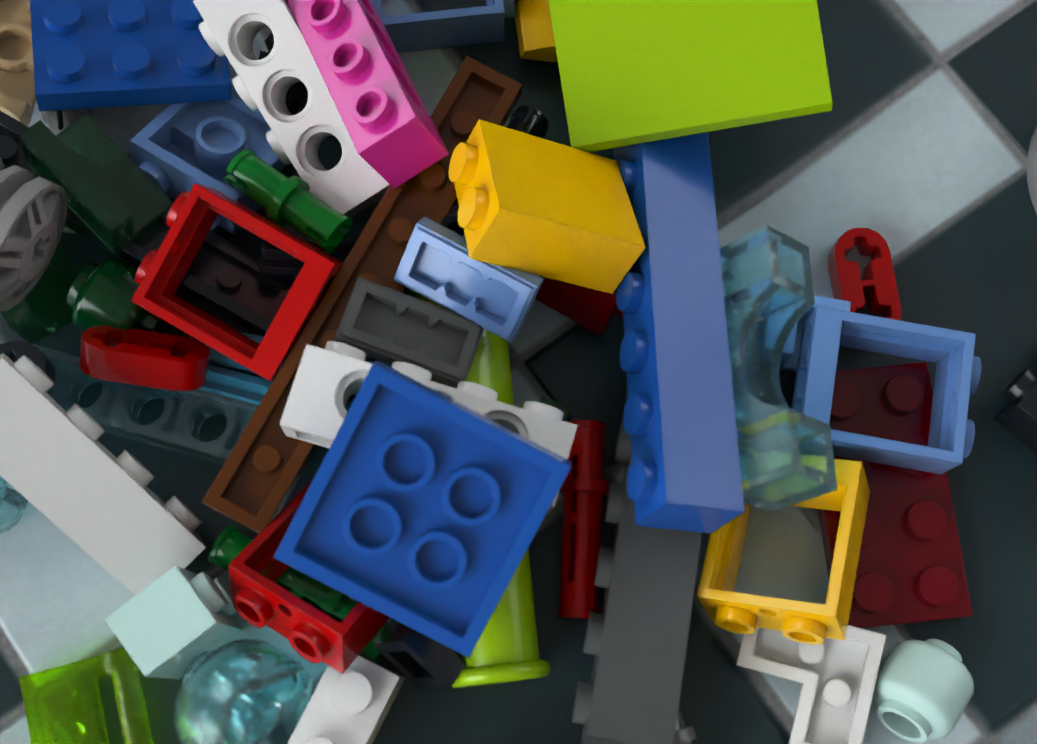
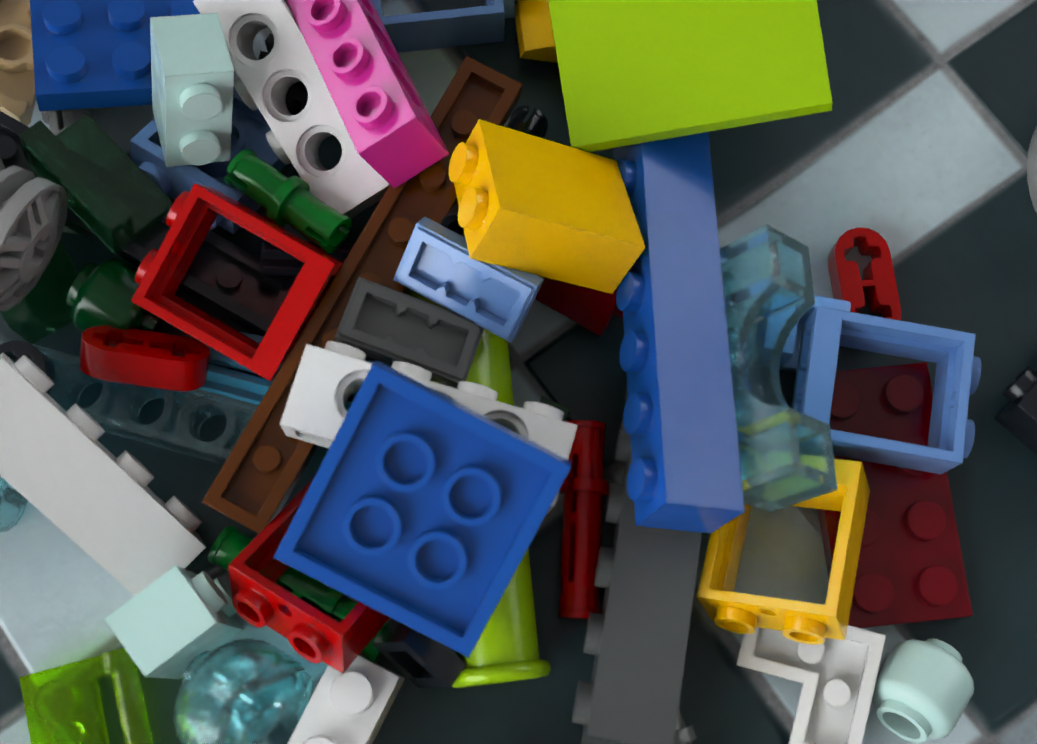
(191, 88): none -> light aqua brick

